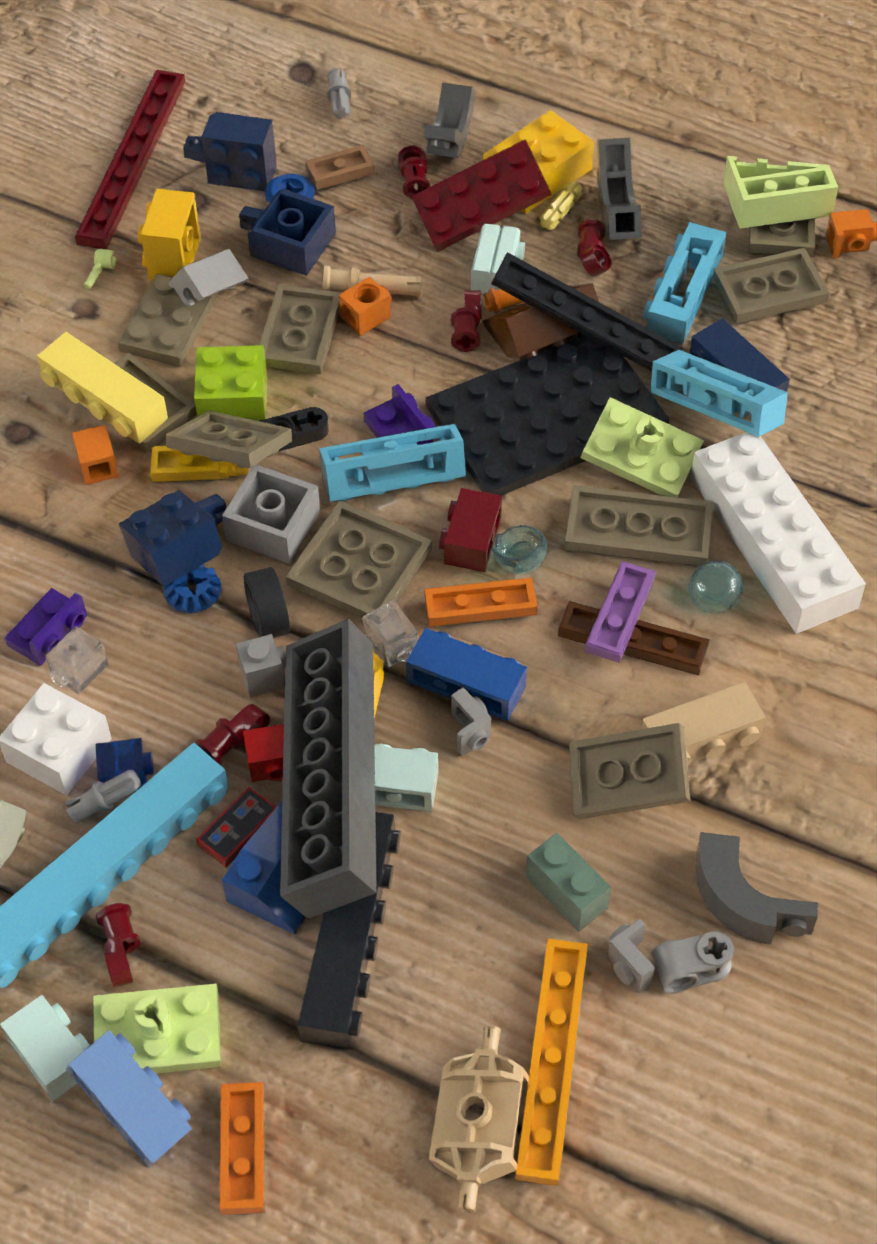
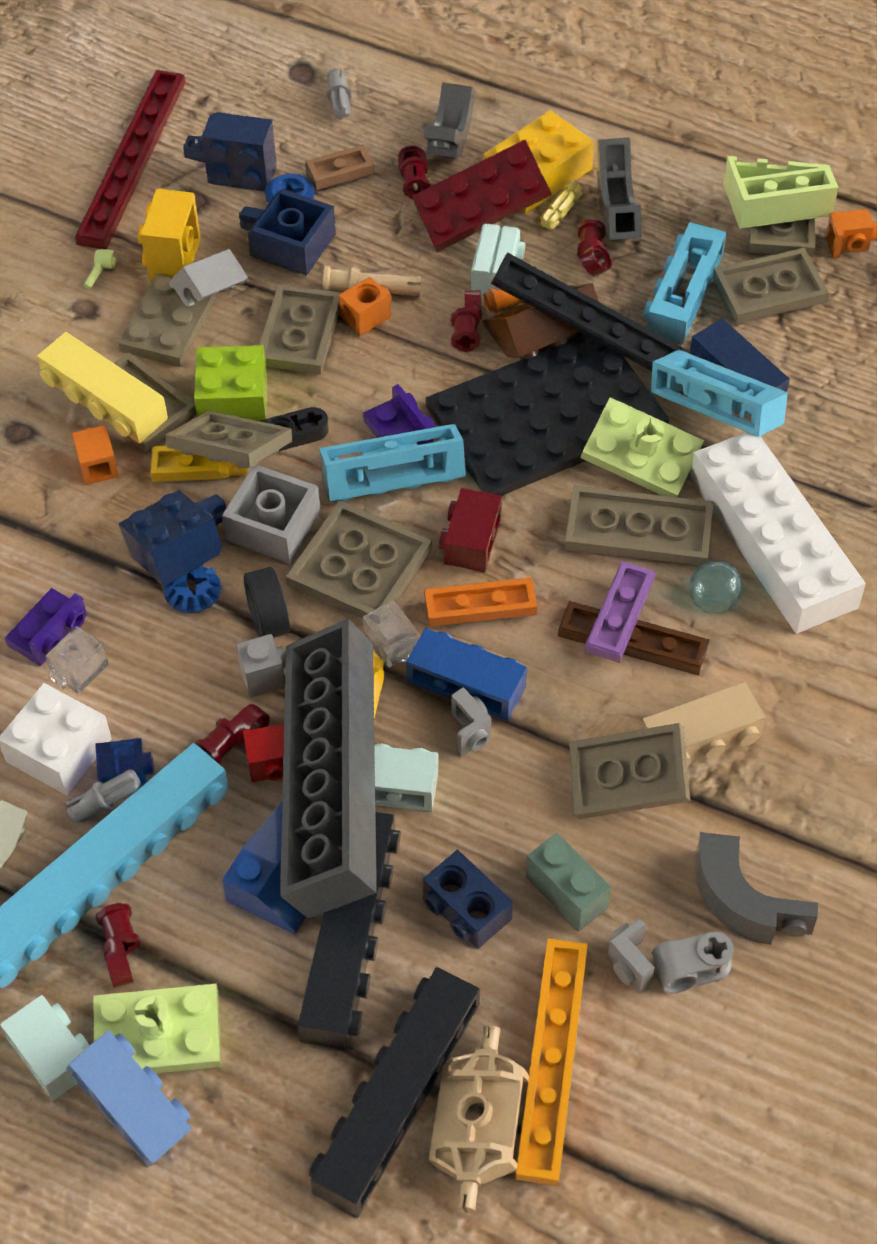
(235, 826): tile -> none
(242, 1148): orange plate -> none
(395, 1091): none -> black brick
(475, 894): none -> dark blue brick
(520, 549): clear light blue hair -> none

